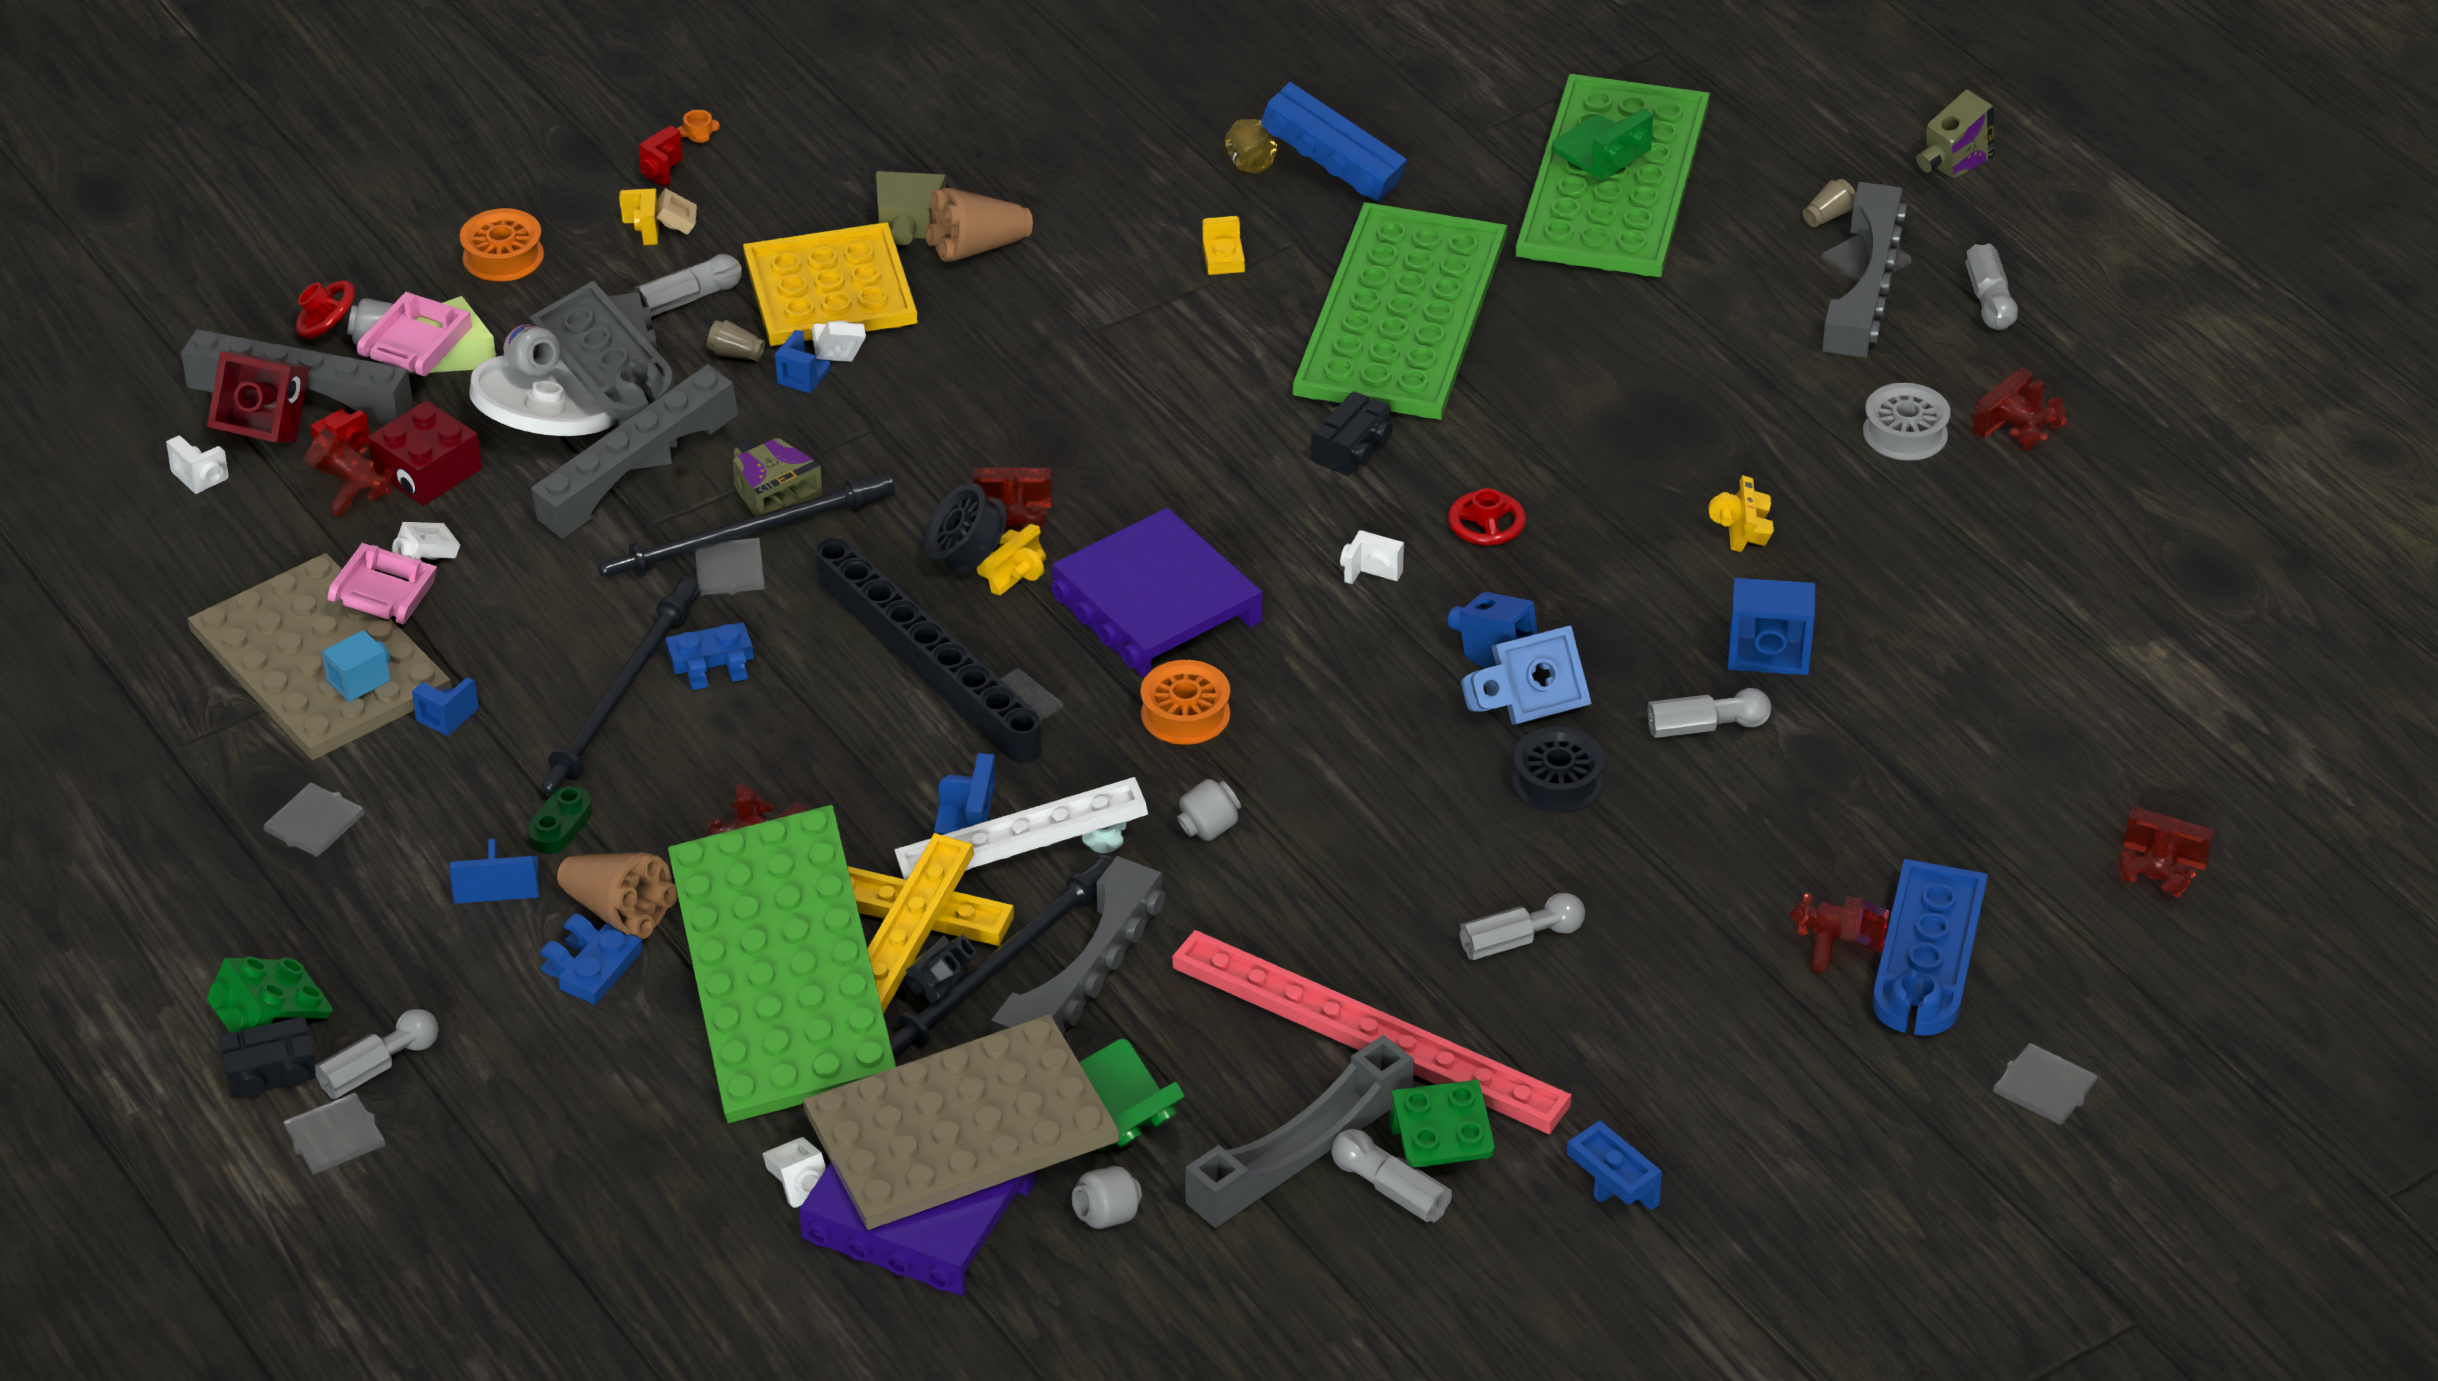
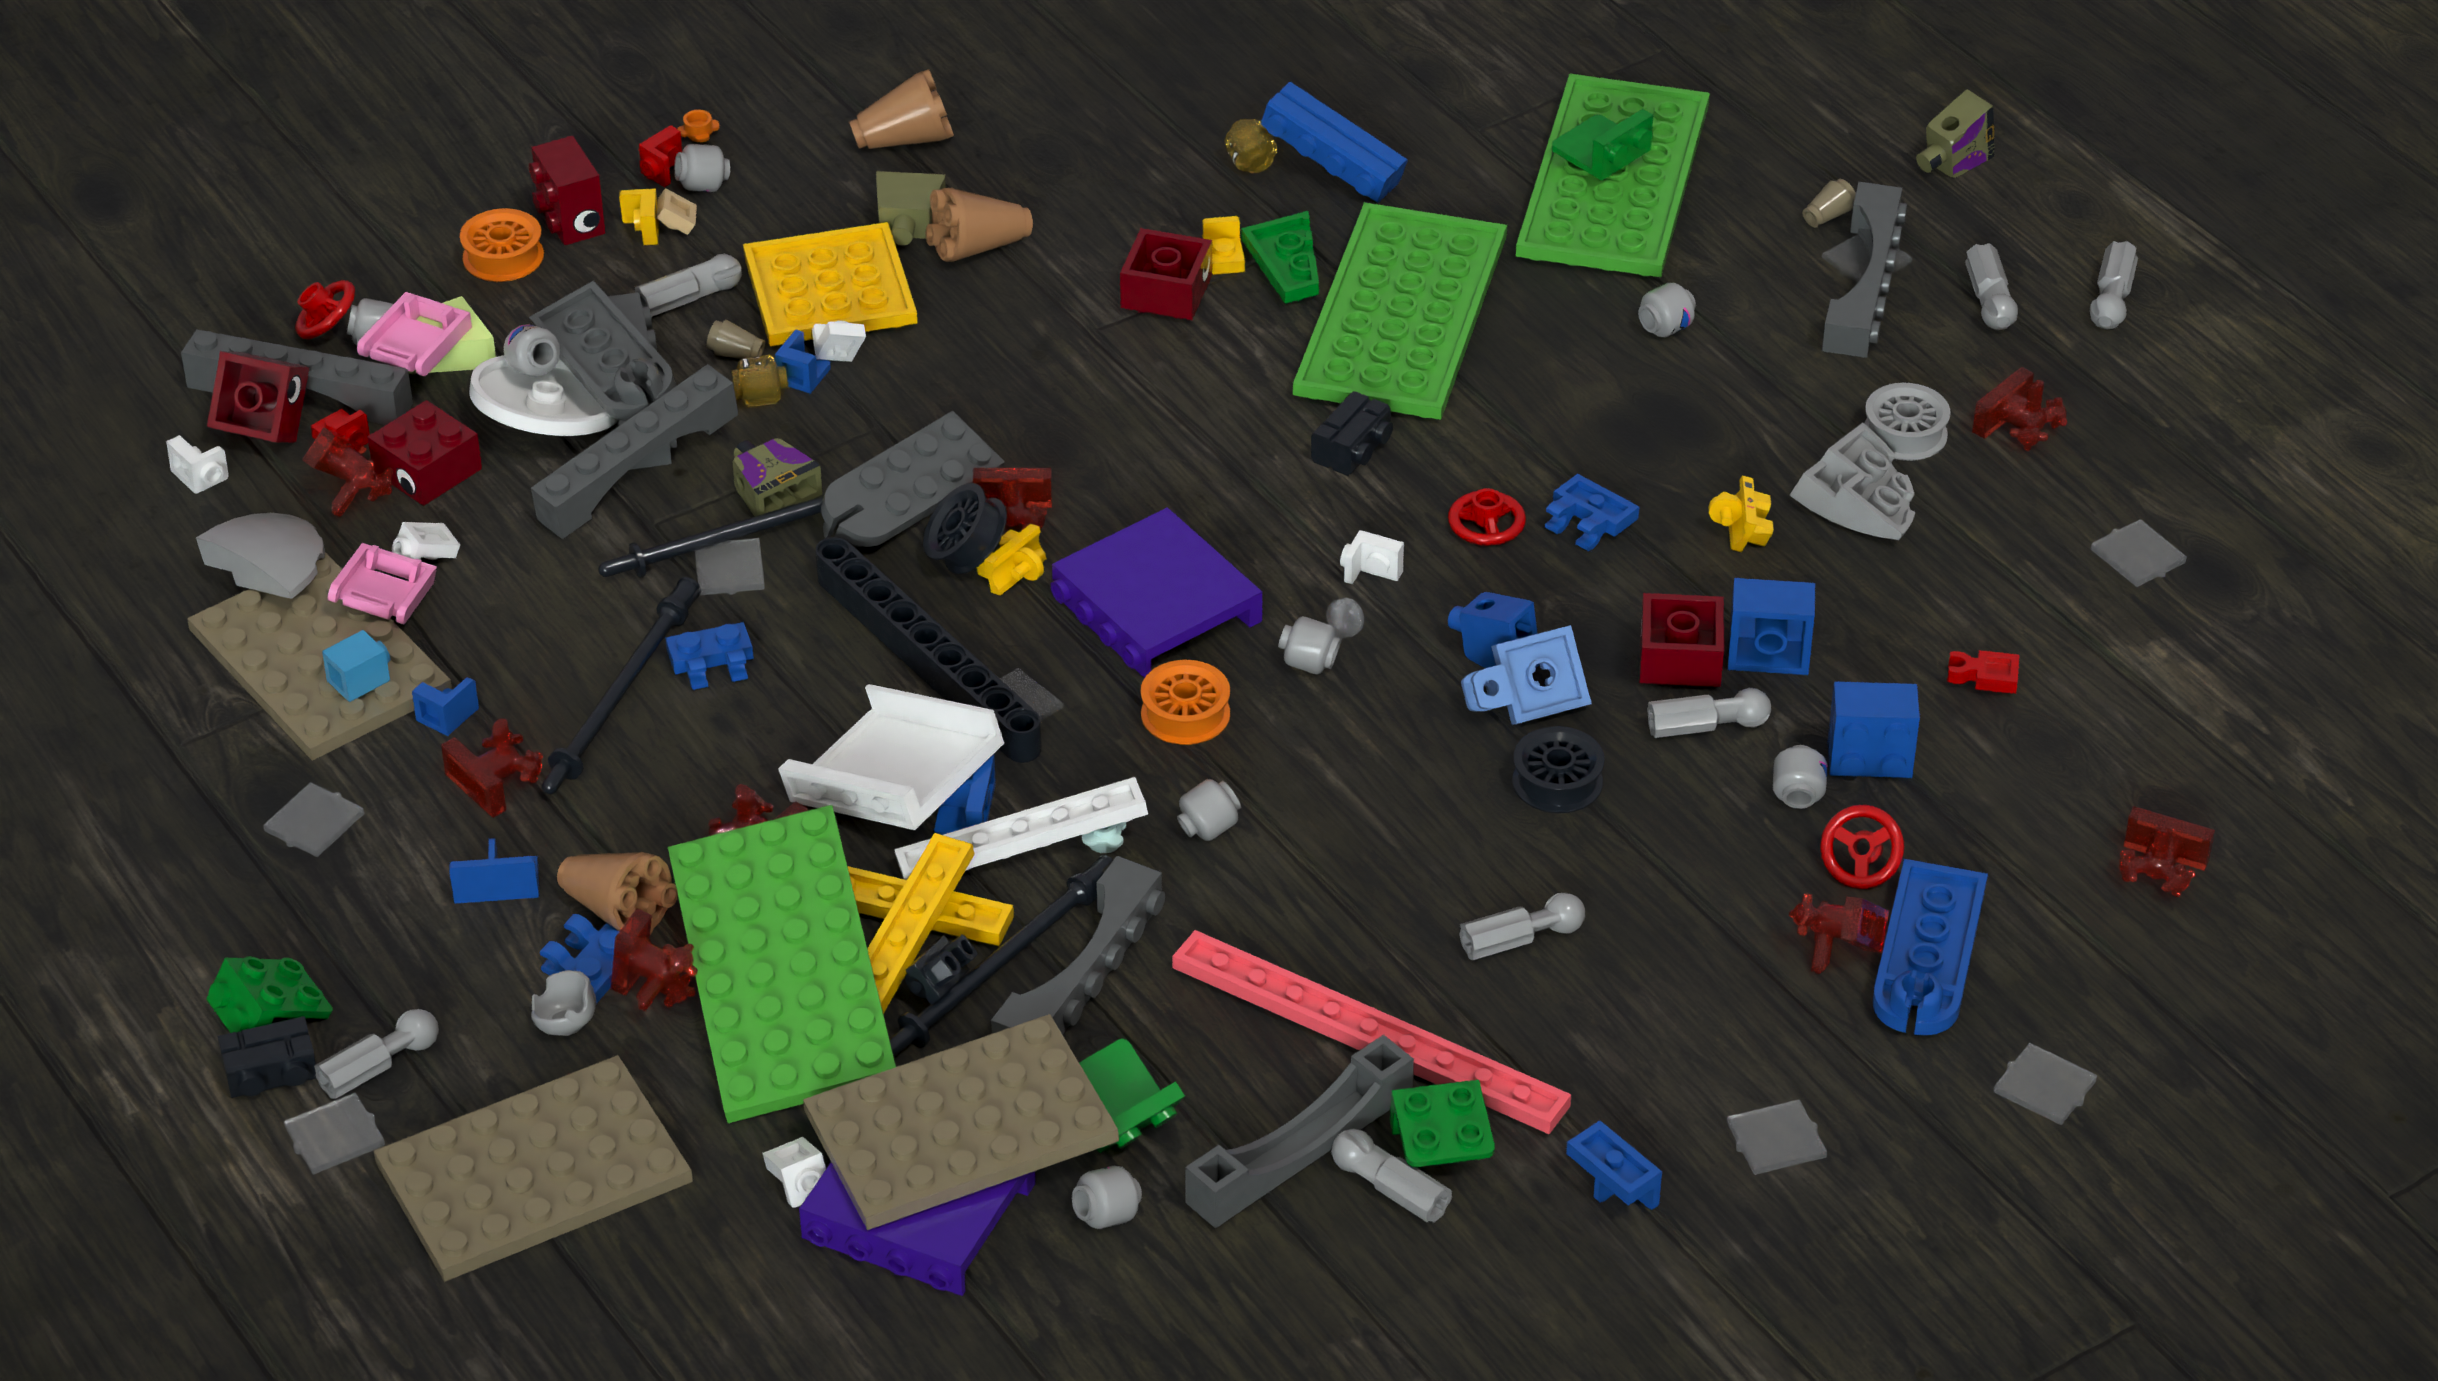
(265, 552): none -> light grey brick
(483, 775): none -> clear red piece
(532, 1167): none -> dark tan plate
(559, 820): dark green plate -> none
(565, 1004): none -> light grey hair
(567, 190): none -> dark red brick
(638, 957): none -> clear red piece
(701, 167): none -> light grey head
(759, 381): none -> clear yellow head
(897, 759): none -> white panel
(904, 116): none -> medium nougat cone
(904, 482): none -> dark grey plate
(1166, 274): none -> dark red brick
(1285, 255): none -> green wing
(1309, 645): none -> light grey head
(1345, 617): none -> clear plate
(1595, 505): none -> blue plate
(1667, 309): none -> light grey head
(1682, 639): none -> dark red brick
(1776, 1137): none -> clear piece
(1799, 776): none -> light grey head
(1859, 486): none -> light grey brick
(1873, 729): none -> blue brick
(1876, 839): none -> red piece
(1990, 670): none -> red plate
(2114, 285): none -> light grey piece
(2138, 553): none -> clear piece

